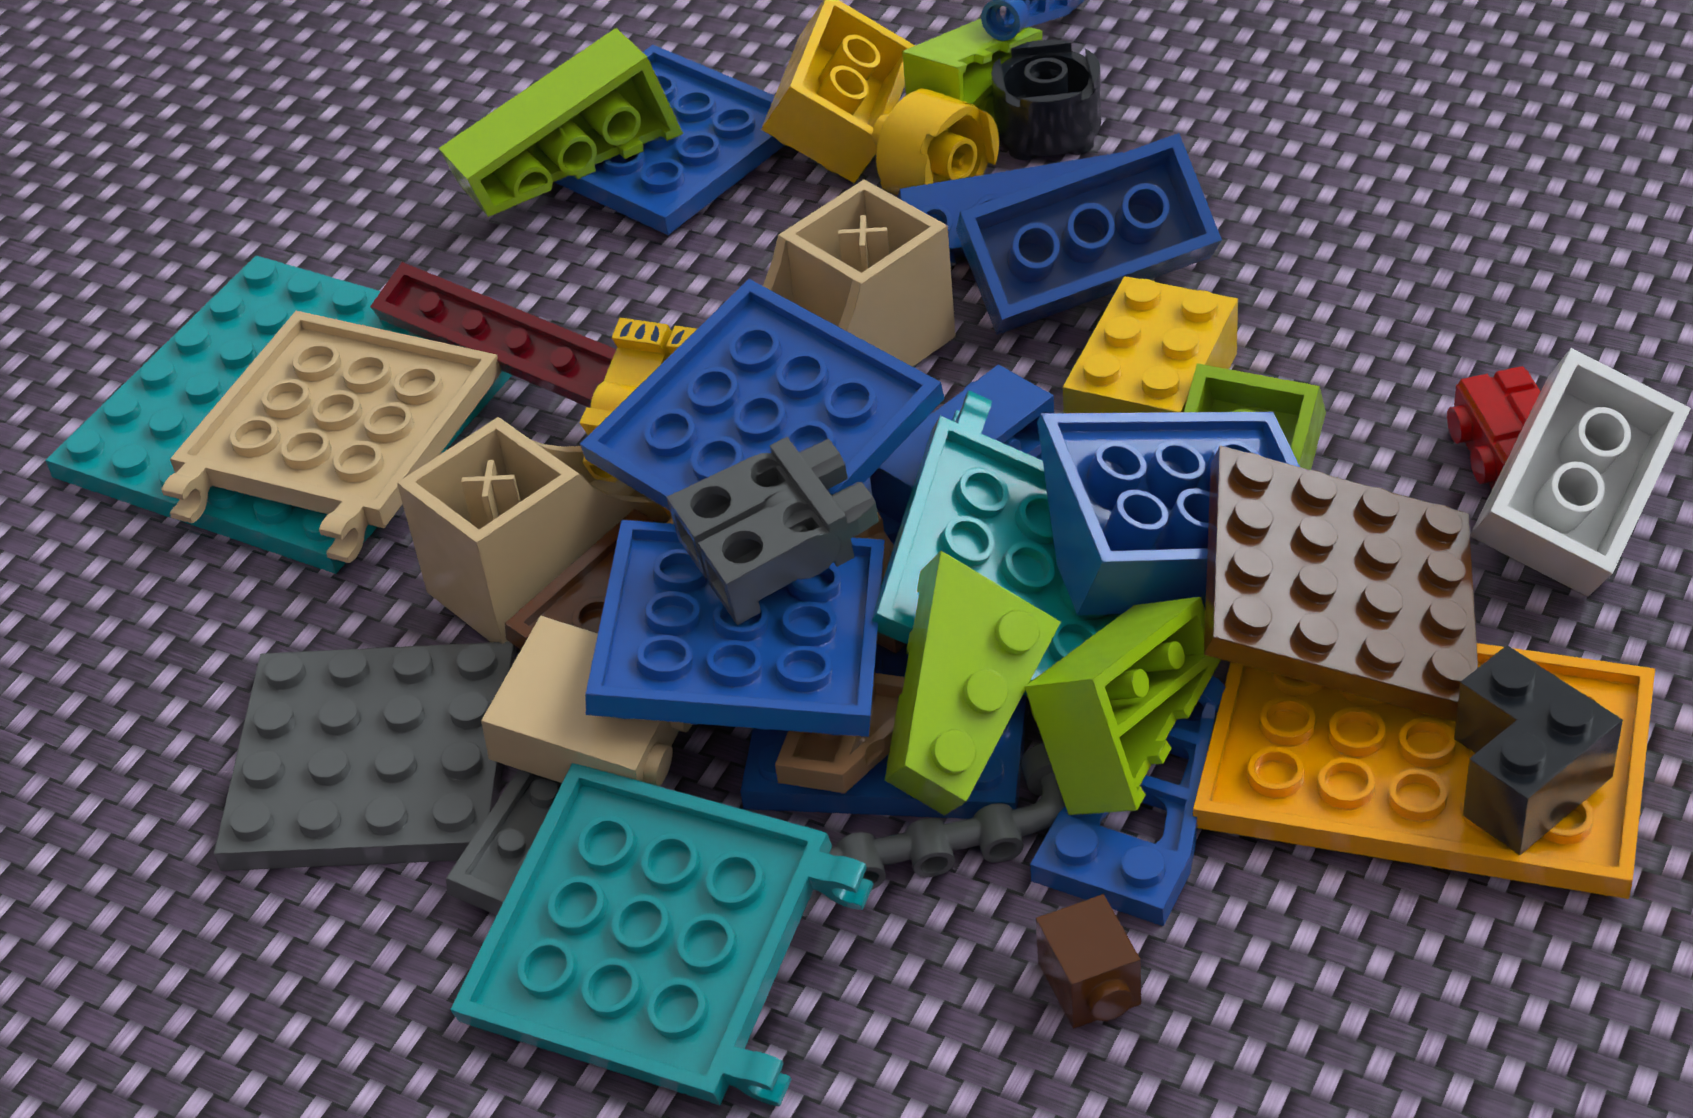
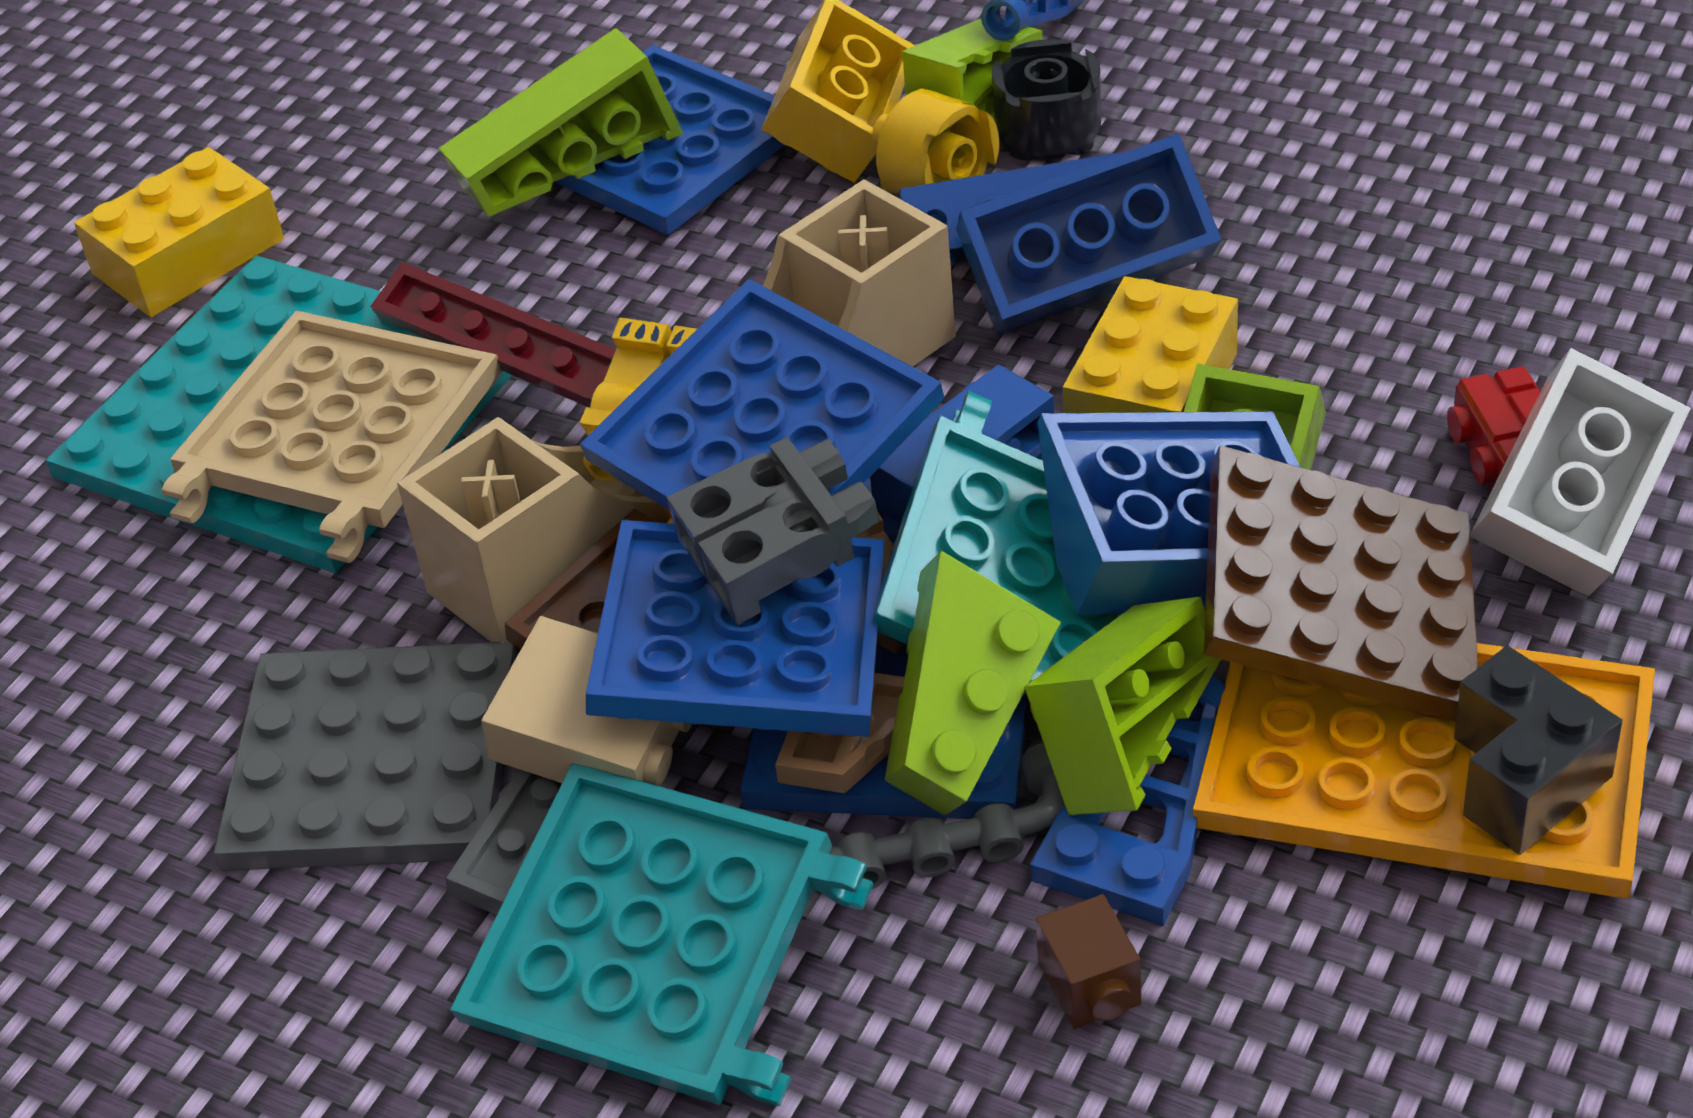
(179, 231): none -> yellow brick

